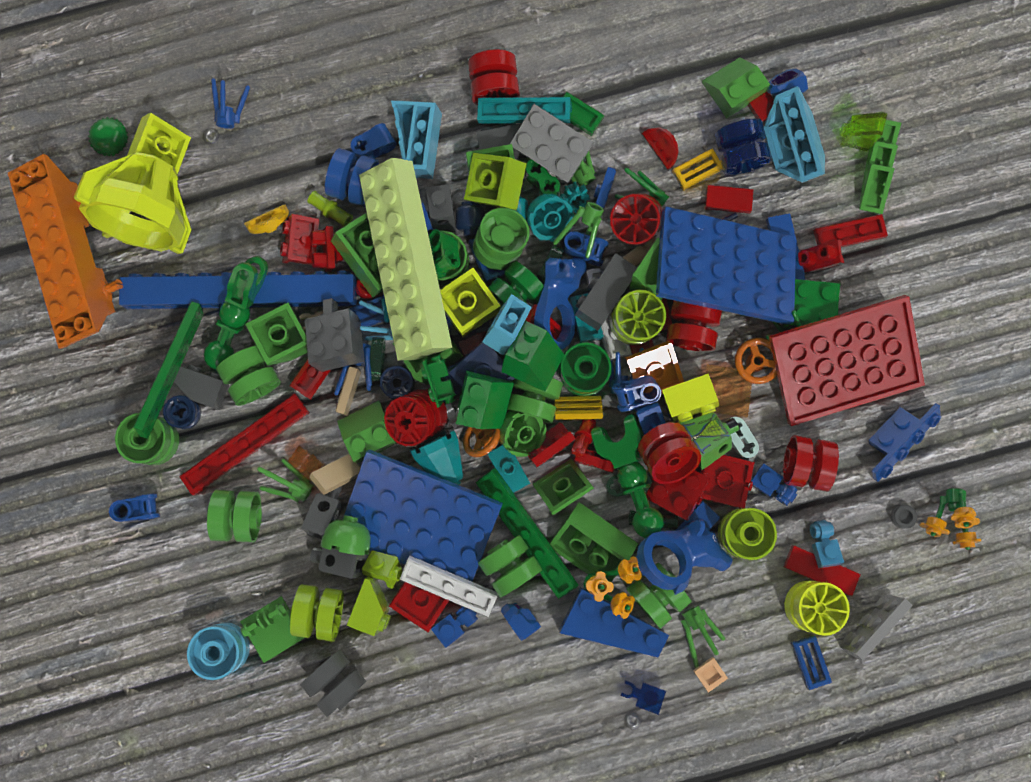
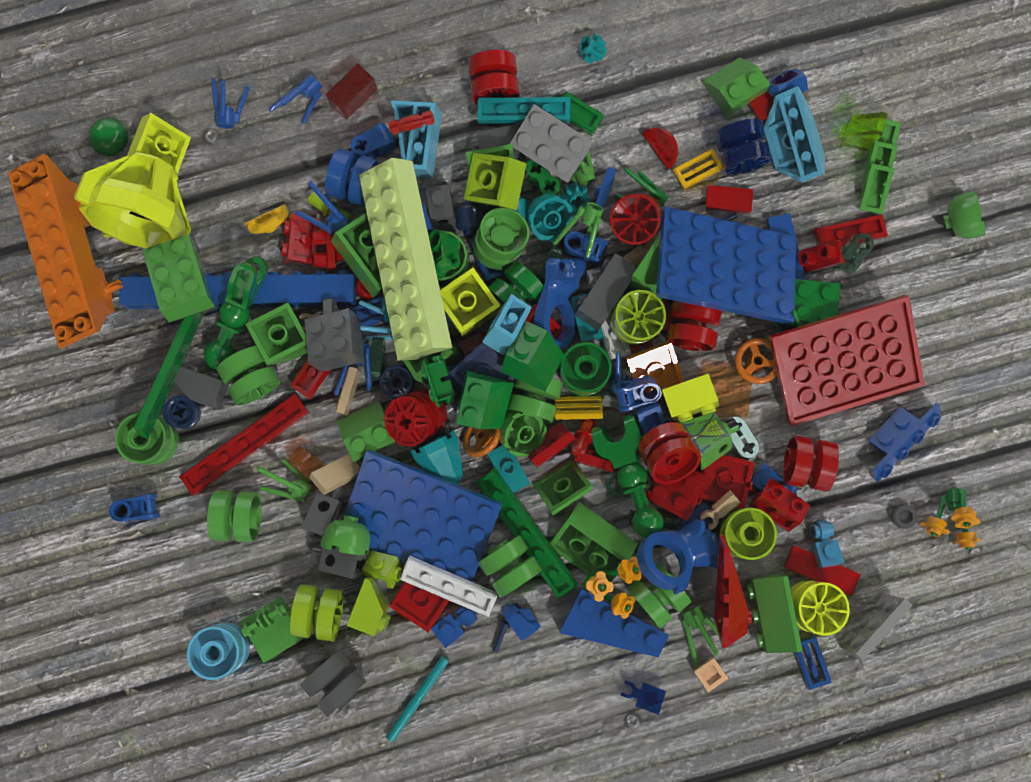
(178, 278): none -> bright green brick
(308, 88): none -> blue plant
(335, 220): none -> blue plant
(351, 91): none -> clear red brick
(411, 122): none -> red axle
(417, 699): none -> teal bar
(504, 625): none -> dark blue piece
(592, 48): none -> teal gear
(720, 508): none -> tan bar
(730, 607): none -> red wedge
(774, 614): none -> bright green slope
(781, 505): none -> red bracket
(857, 256): none -> clear green beam
(965, 216): none -> bright green cylinder

